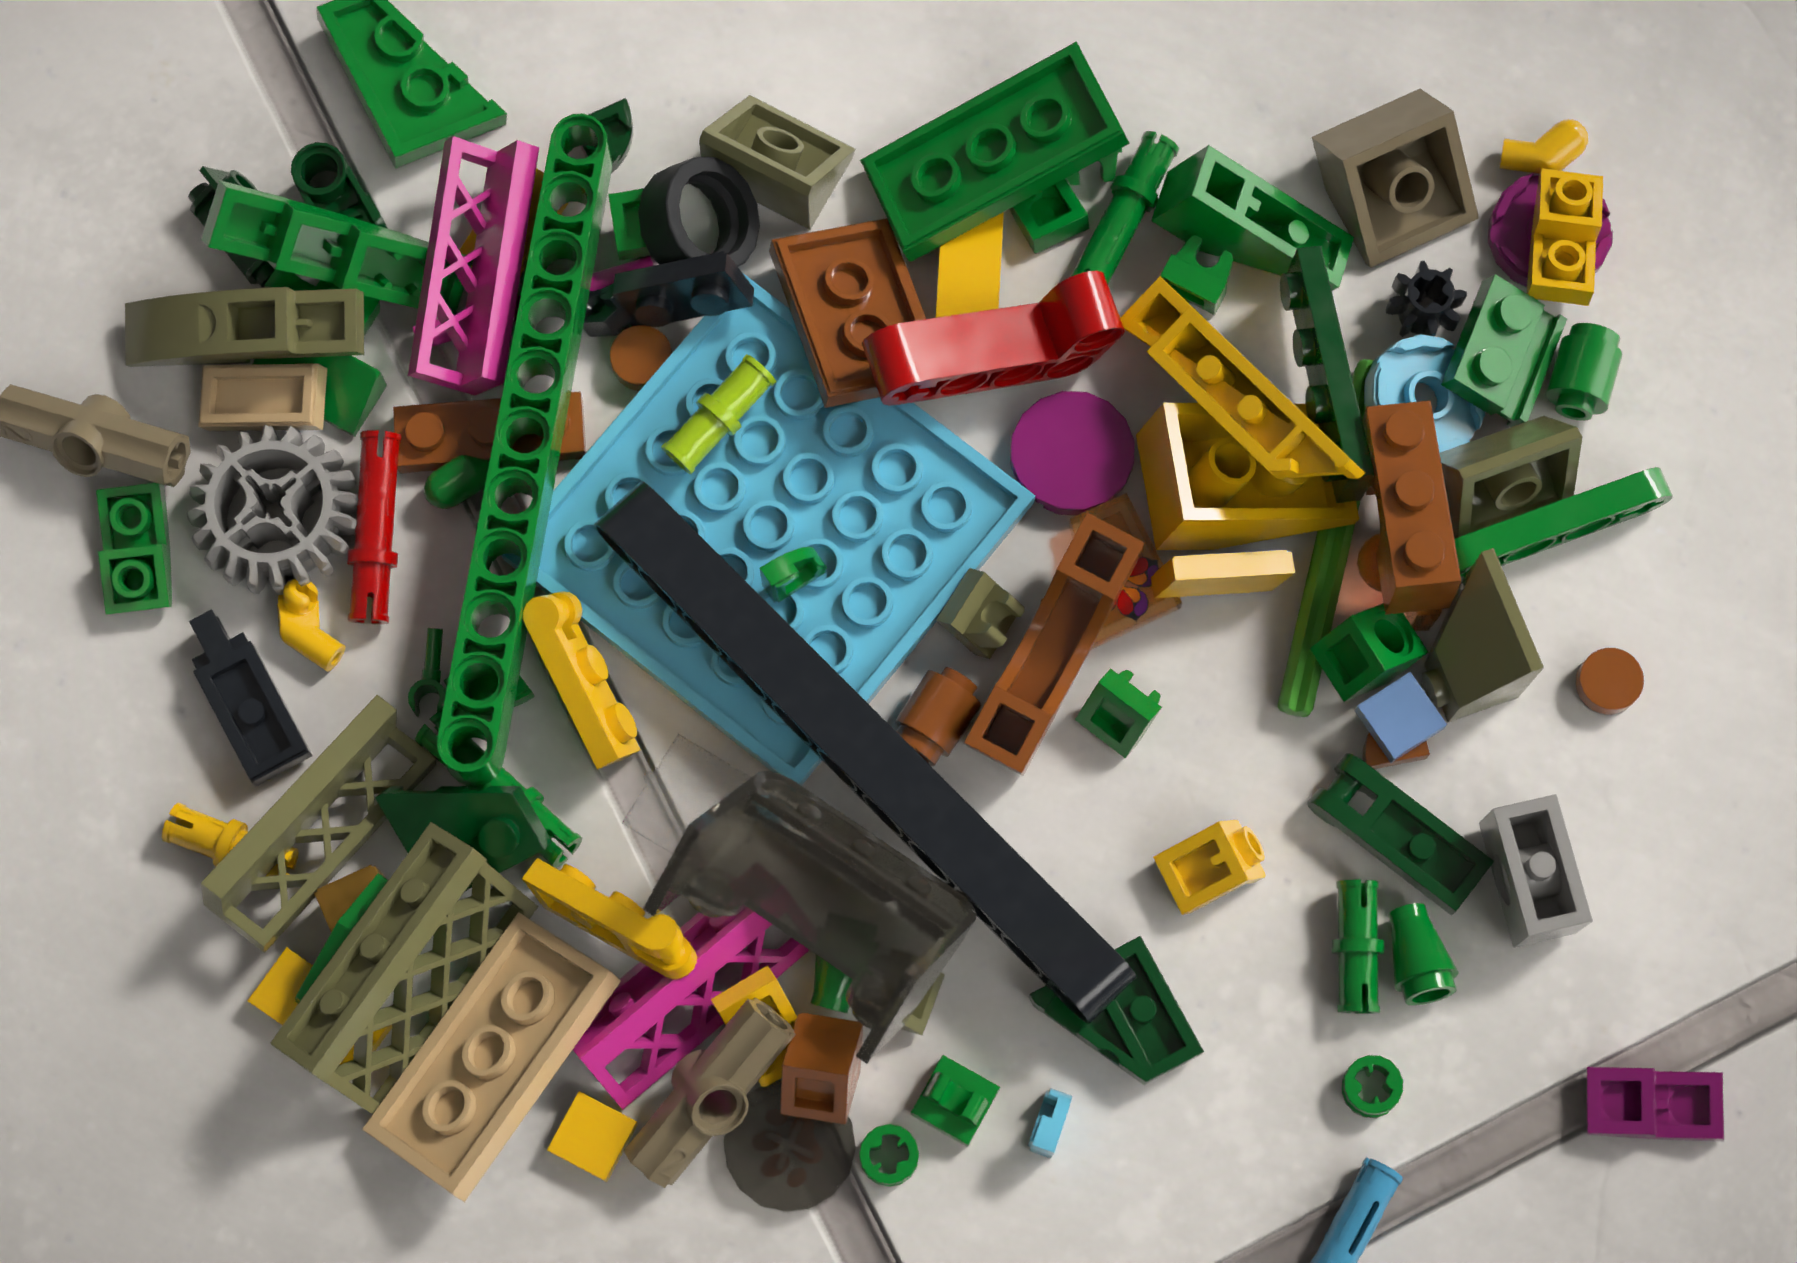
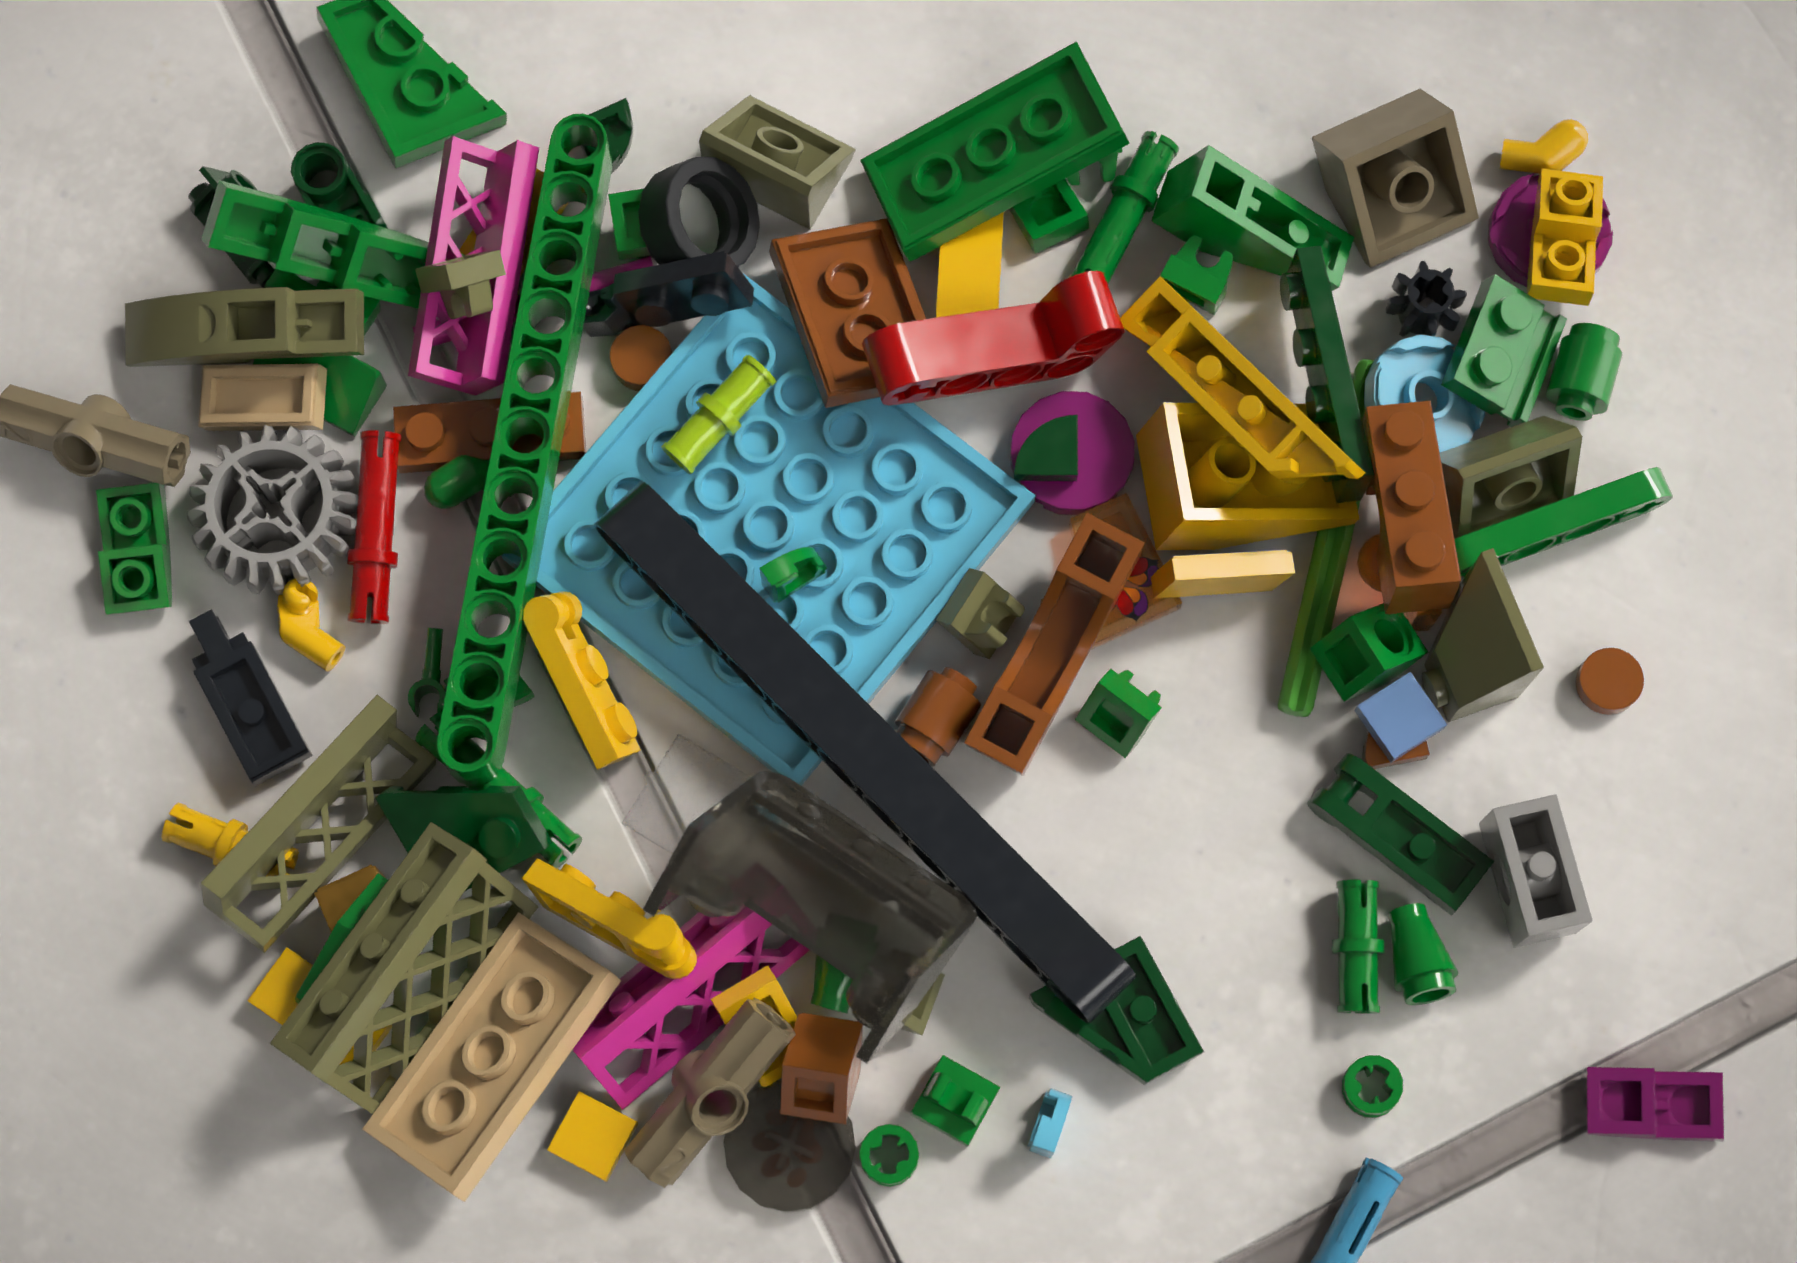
(463, 282): none -> olive tile
(1050, 452): none -> dark green tile
(1211, 864): yellow bracket -> none

